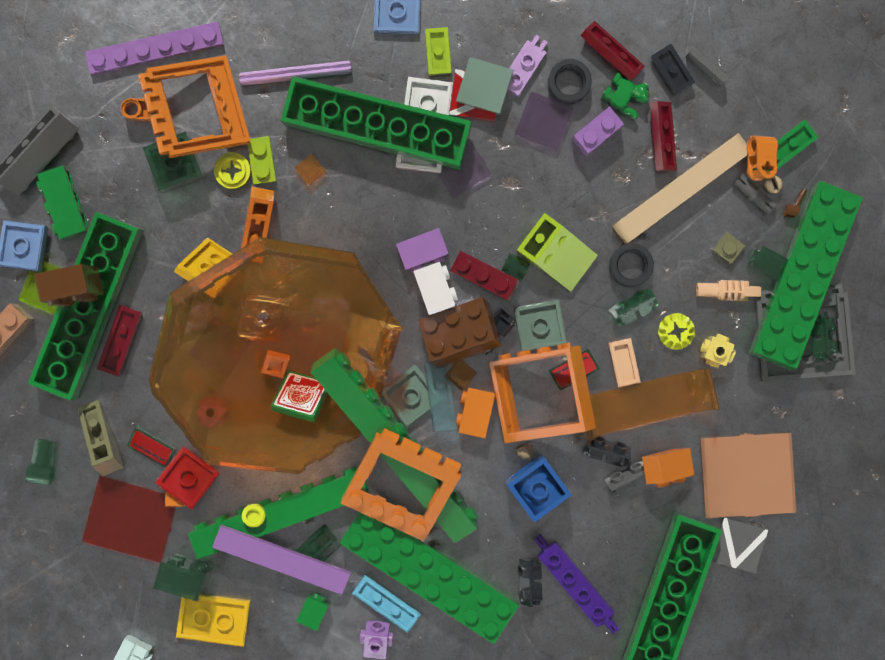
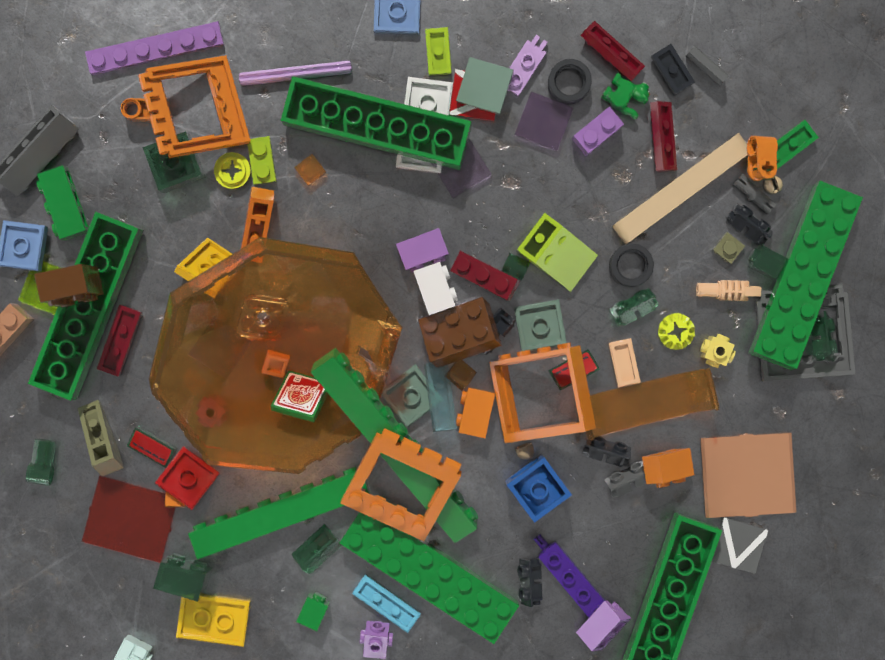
(253, 515): neon yellow tile -> none
(281, 559): medium lavender tile -> none
(603, 625): none -> medium lavender hinge
(743, 218): none -> black hinge
(793, 210): reddish brown hand -> none

